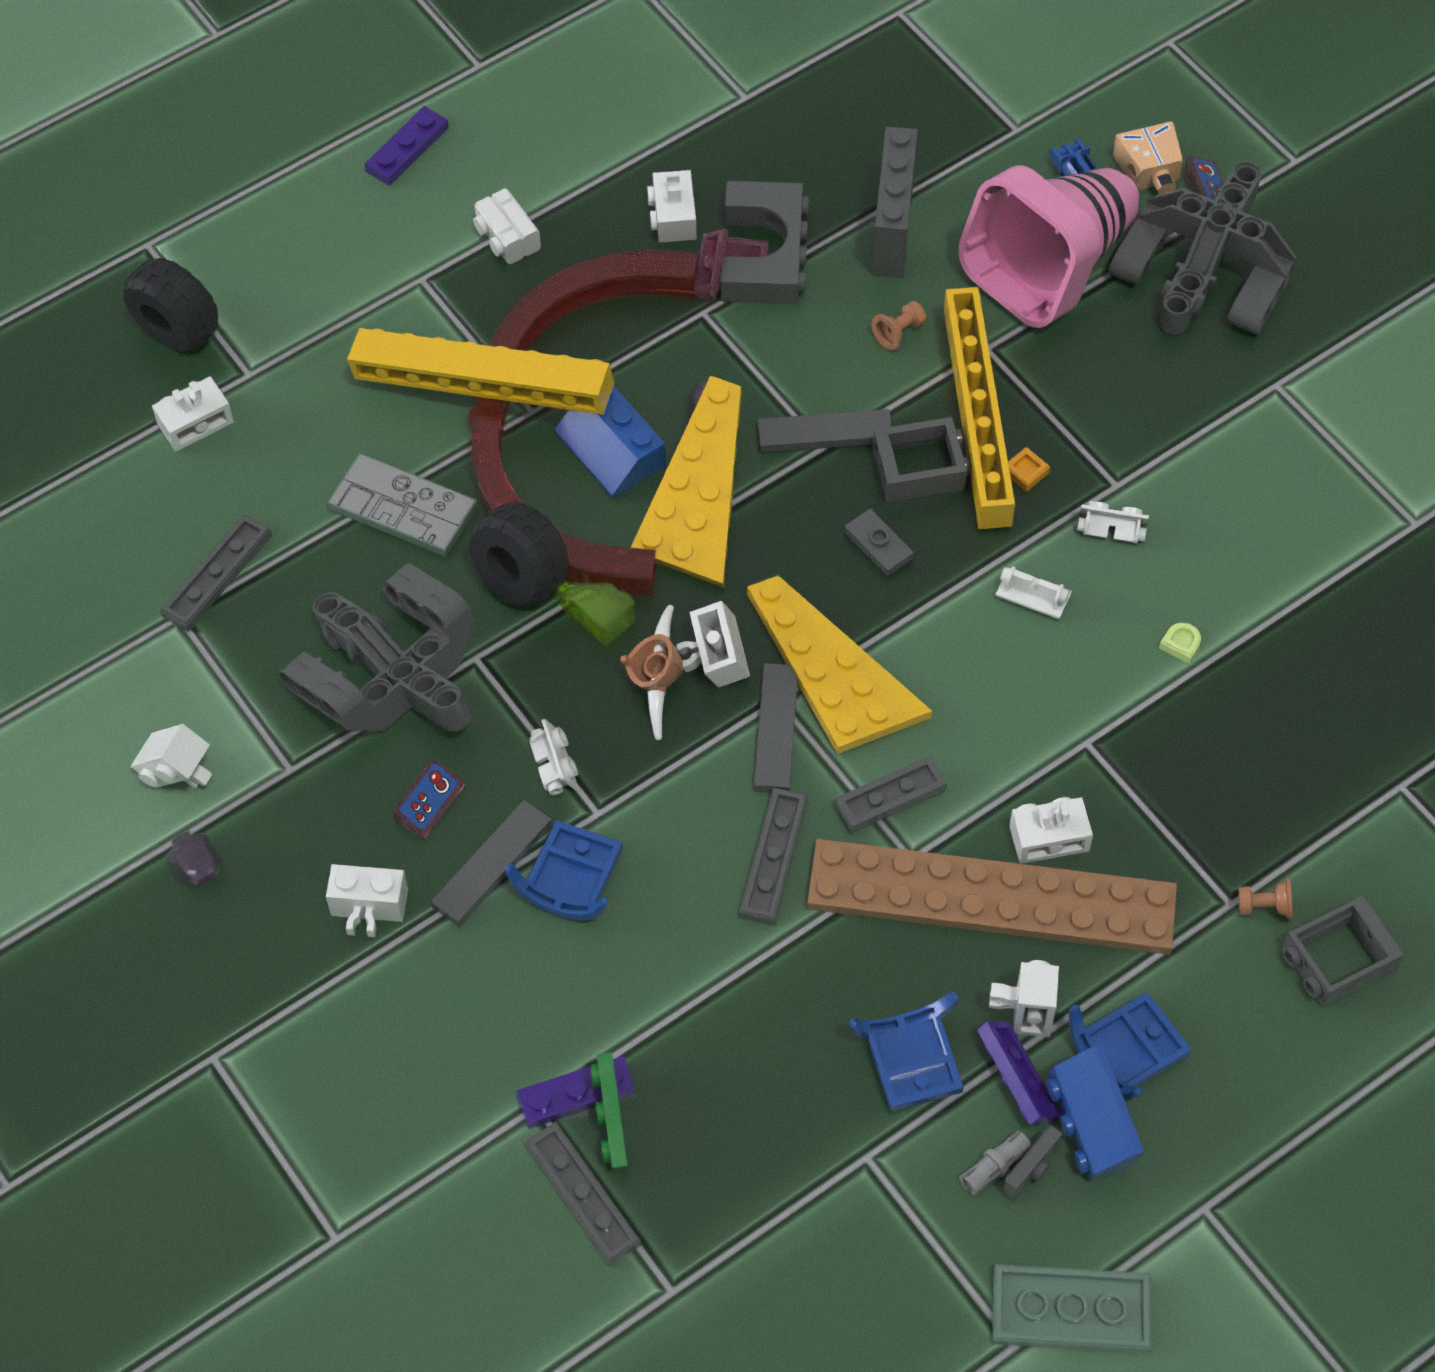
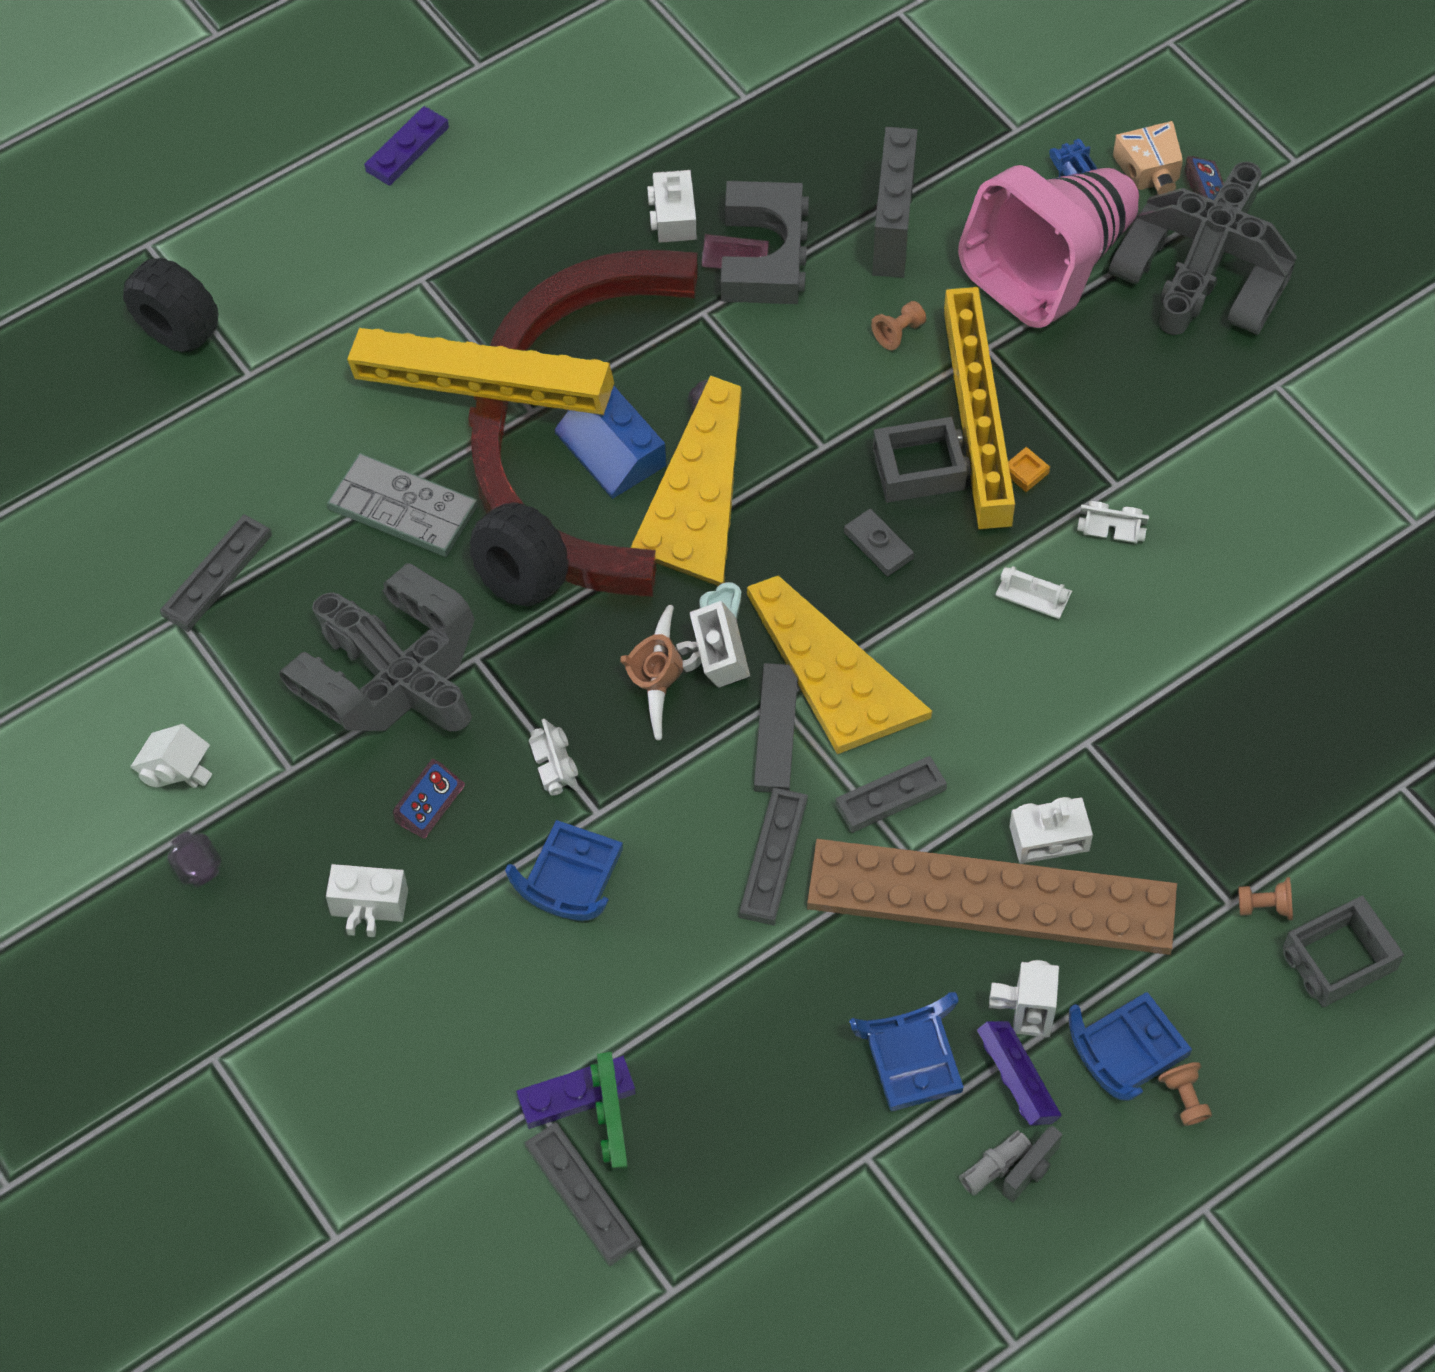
(192, 413): white brick -> none
(488, 864): dark grey tile -> none
(507, 226): white brick -> none
(598, 608): clear neon green slope -> none
(710, 264): clear pink slope -> none
(727, 593): none -> light aqua tile
(820, 430): dark grey tile -> none
(1072, 1308): sand green tile -> none
(1094, 1114): blue slope -> none
(1181, 641): yellowish green tile -> none
(1181, 1079): none -> nougat piece

